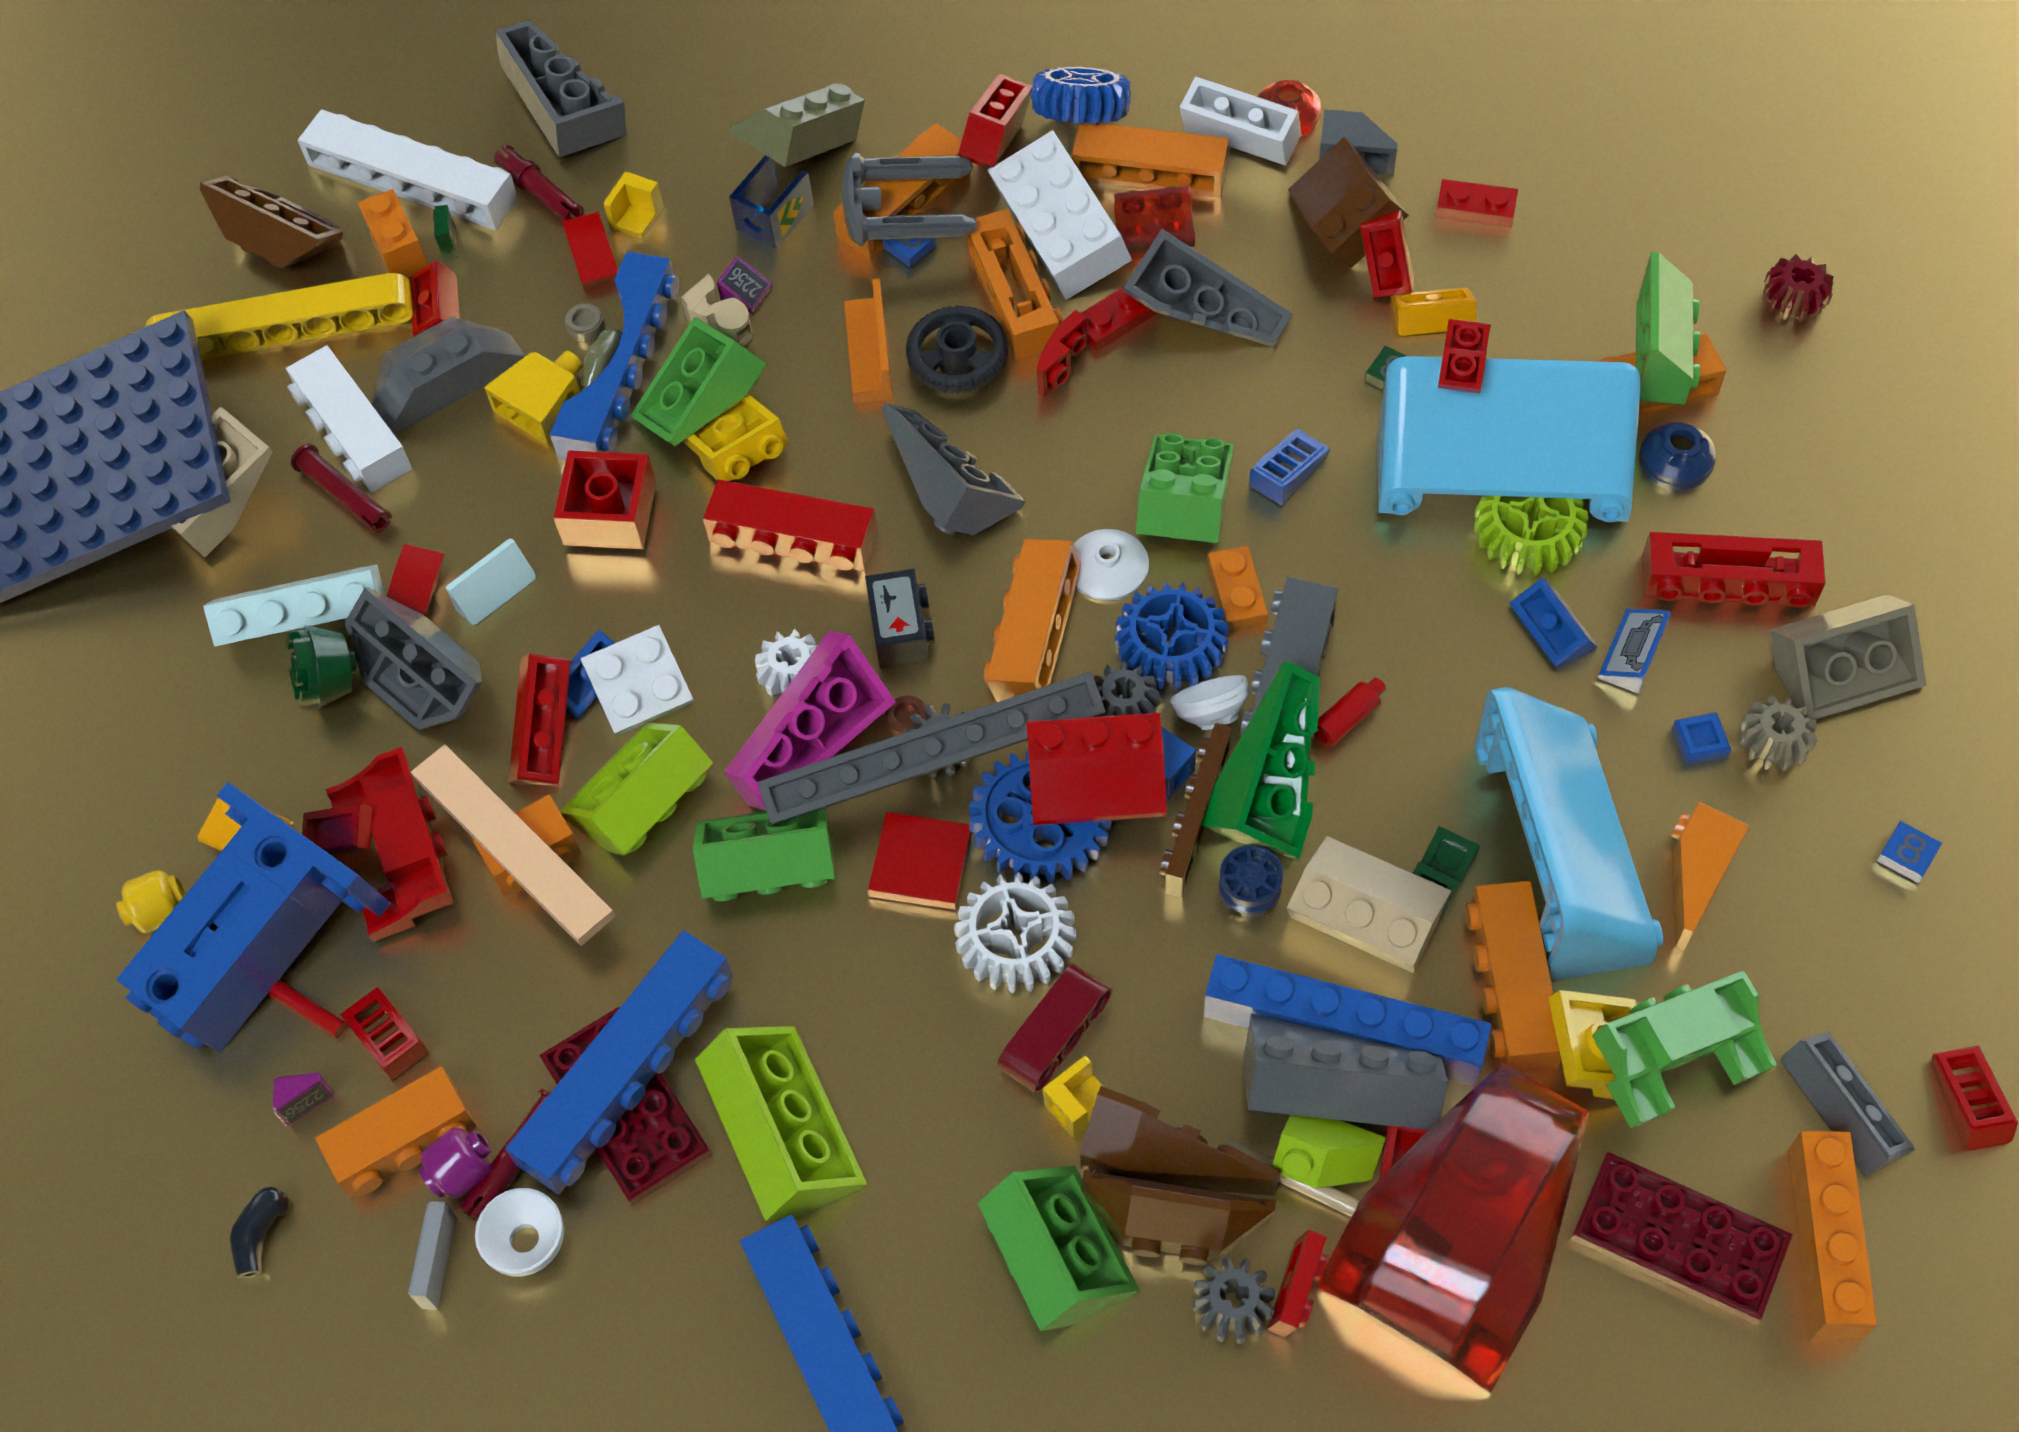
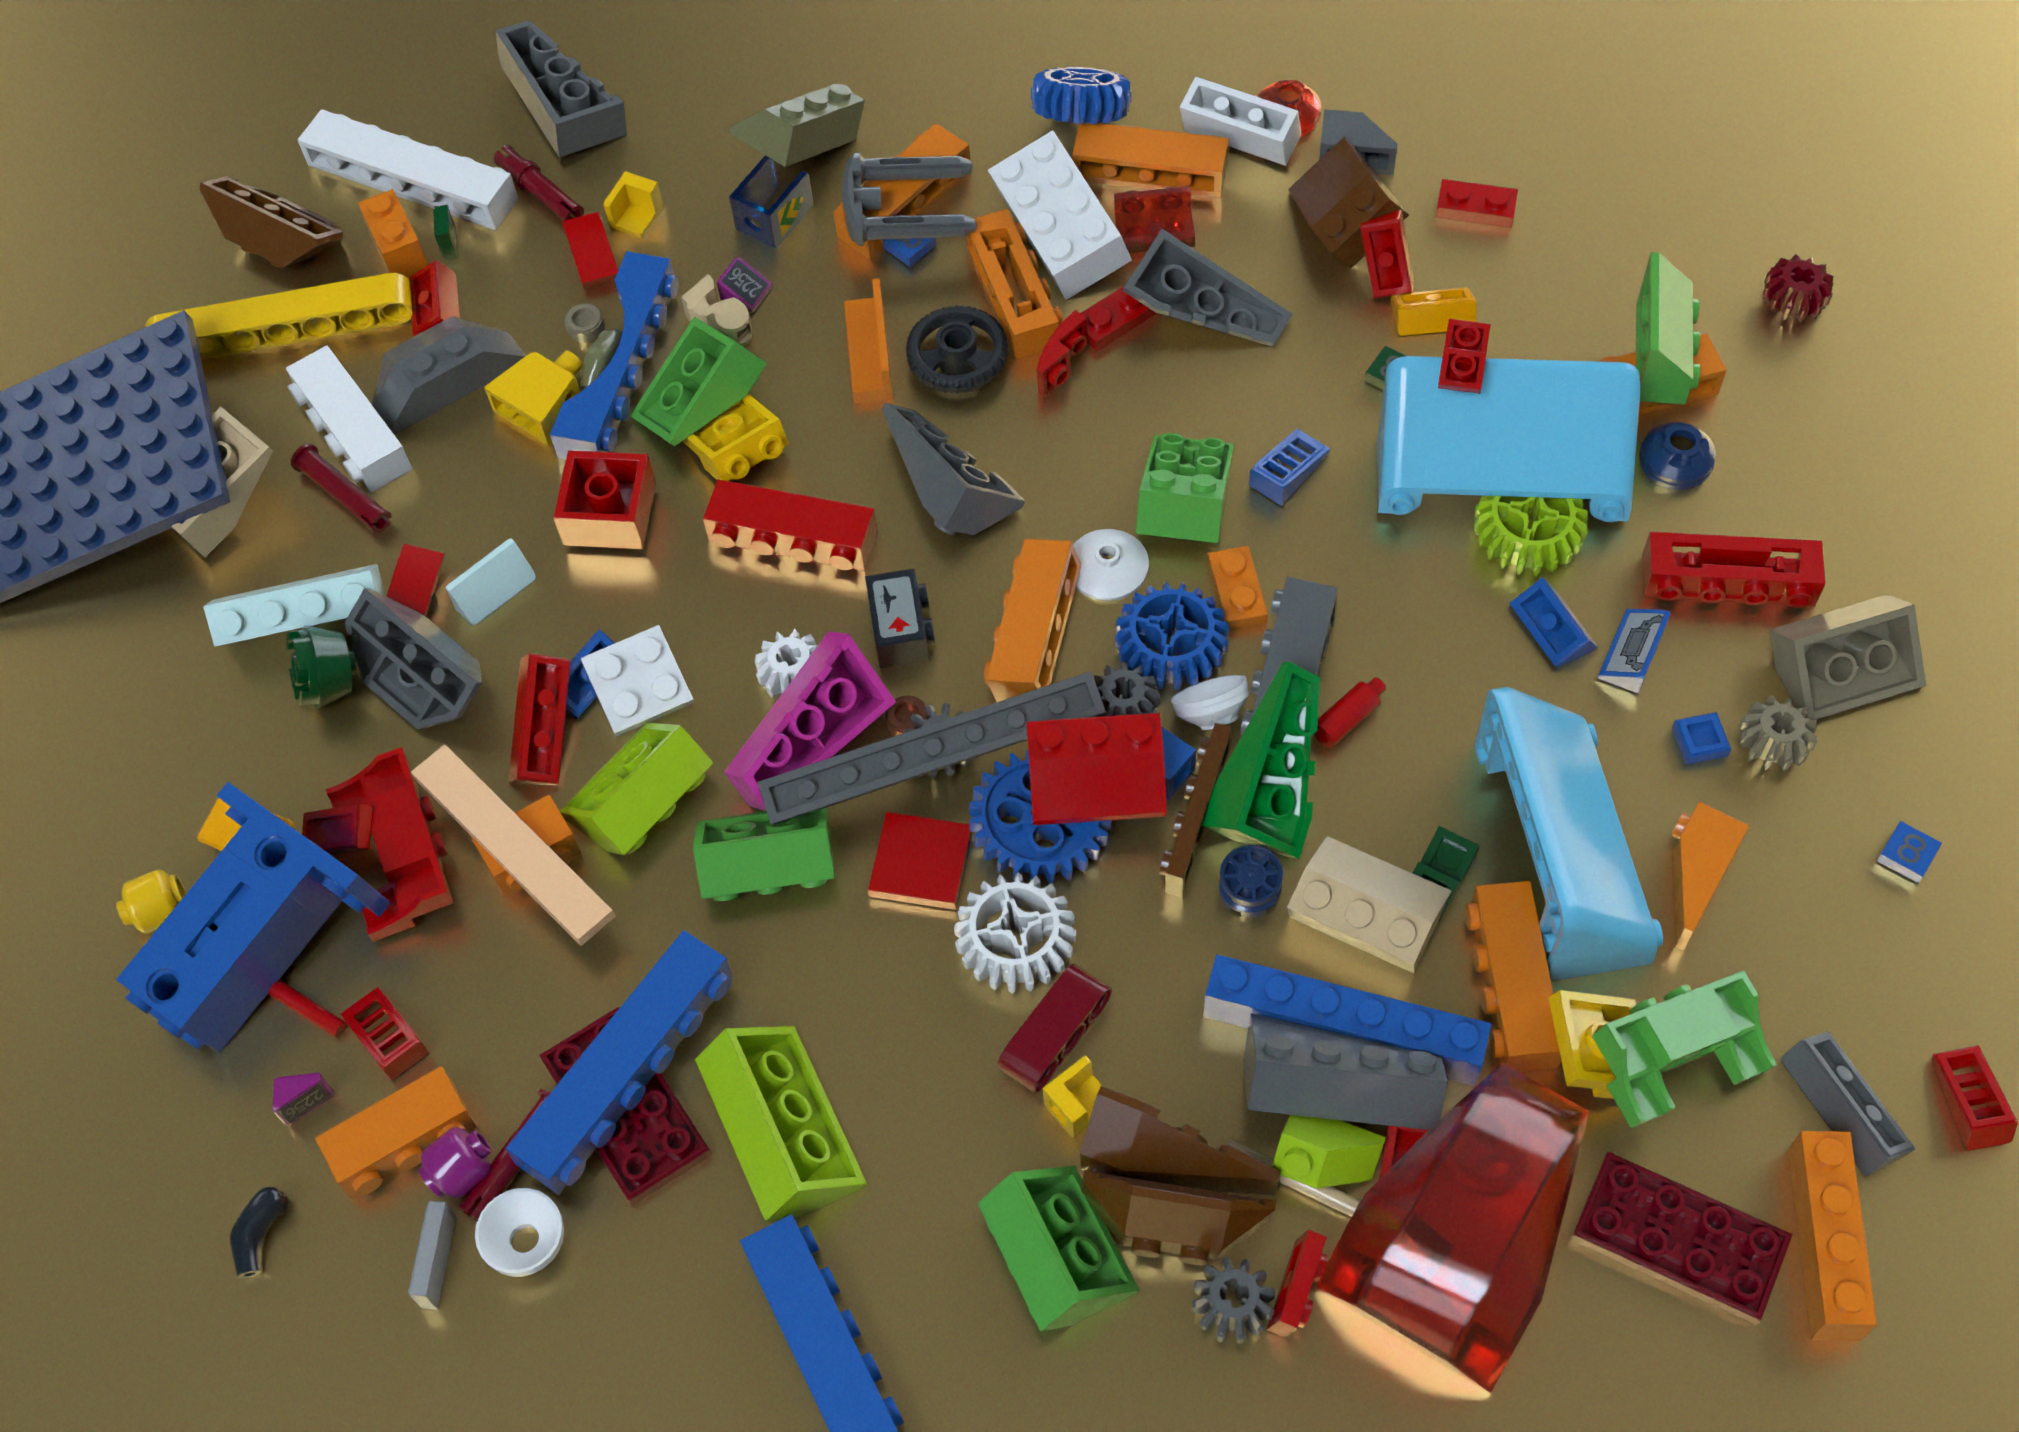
(995, 120): red brick -> none

